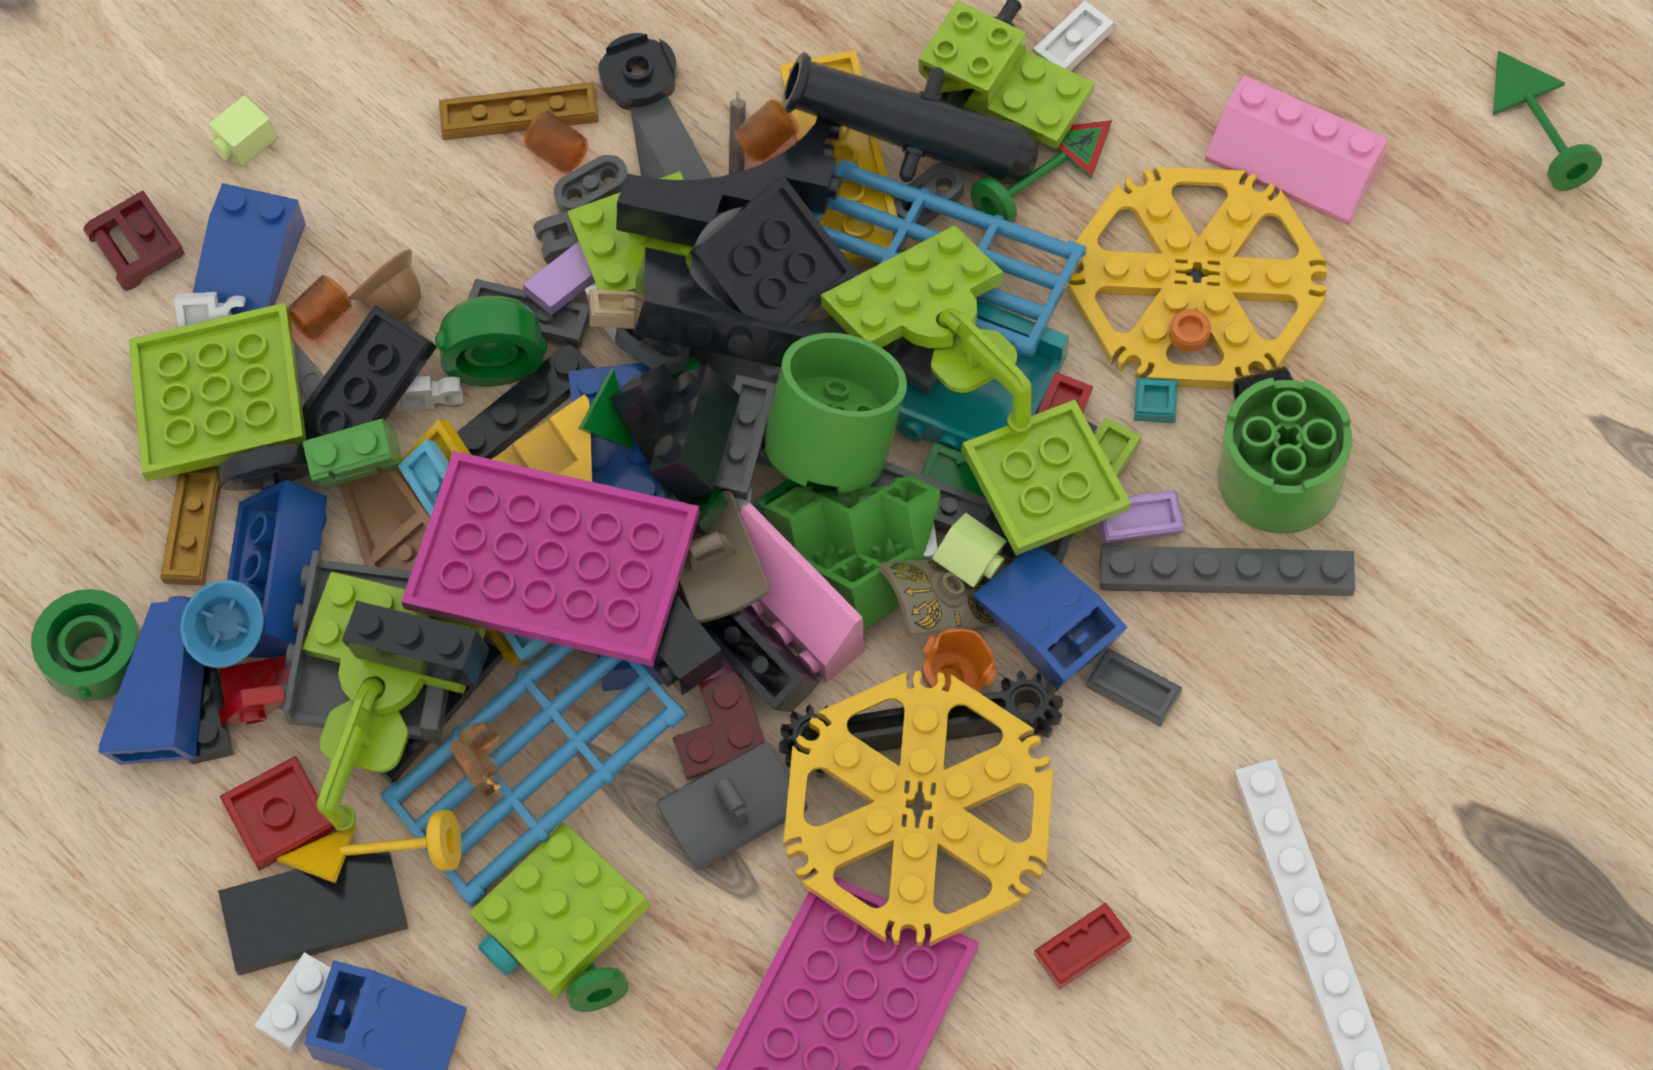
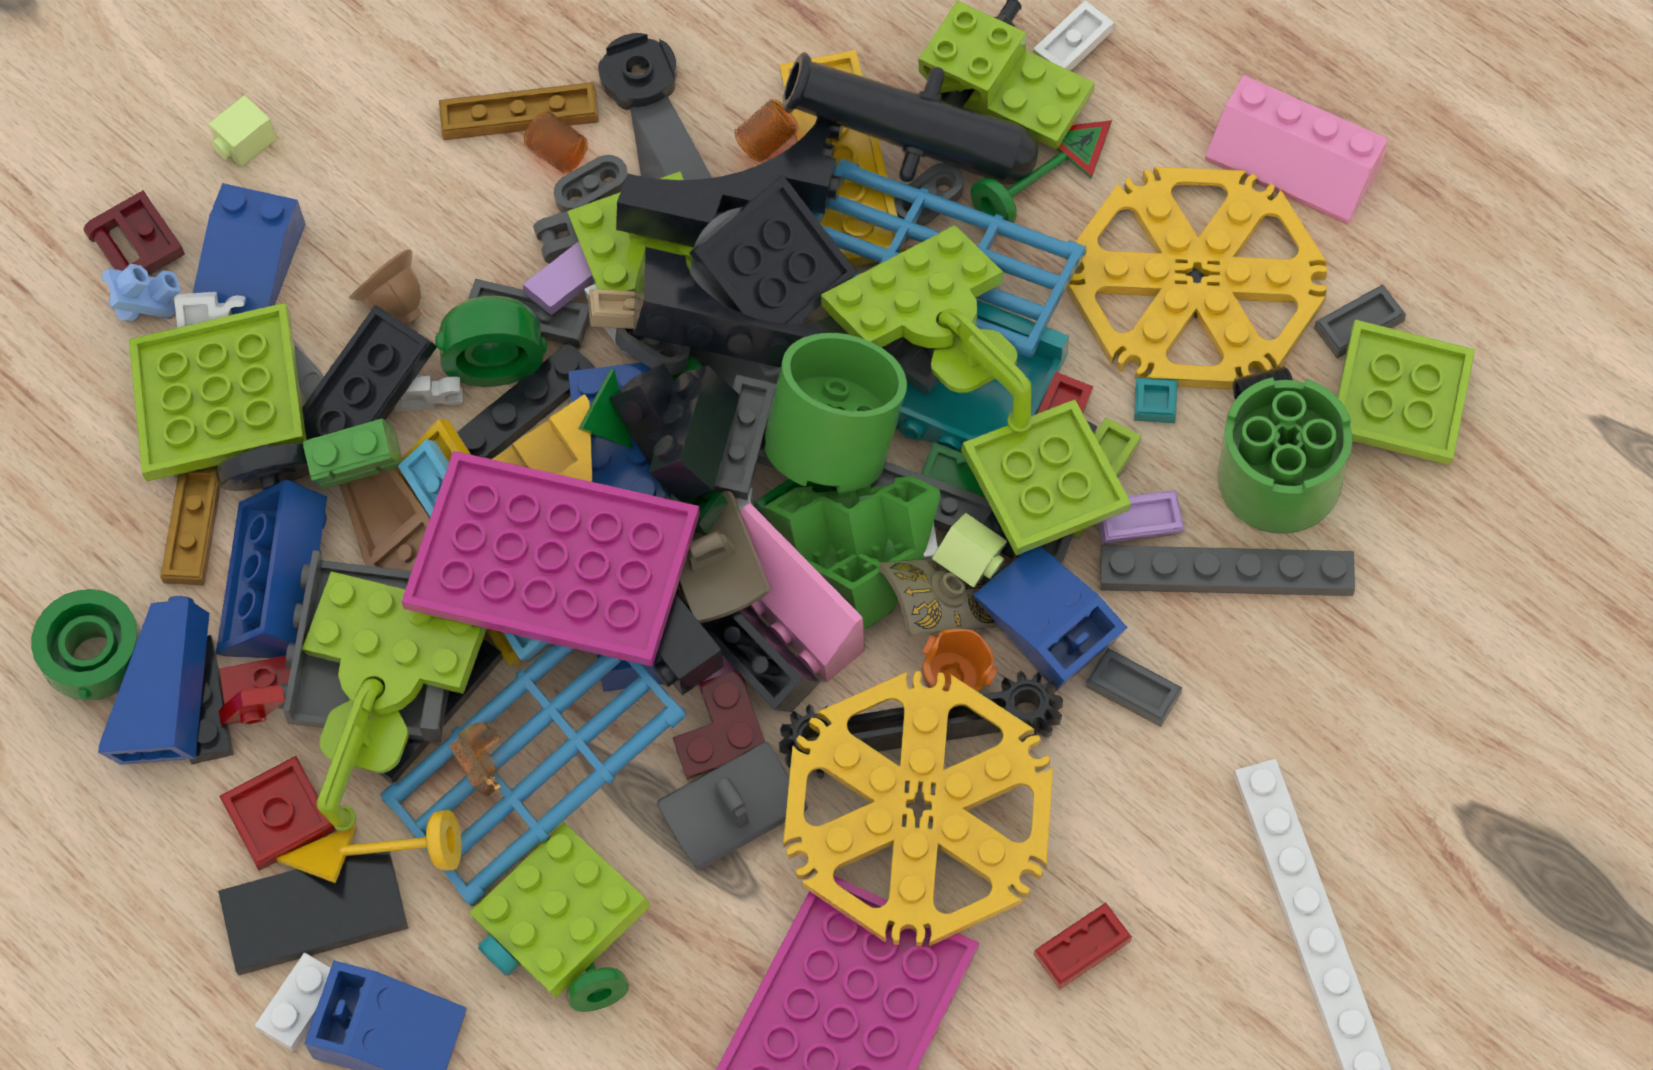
(137, 293): none -> light blue hips
(222, 623): dark azure hat -> none
(319, 307): clear orange piece -> none
(416, 644): black brick -> none
(732, 140): flat silver piece -> none
(1190, 330): orange tile -> none
(1373, 307): none -> dark grey tile
(1405, 391): none -> lime plate
(1522, 83): green piece -> none

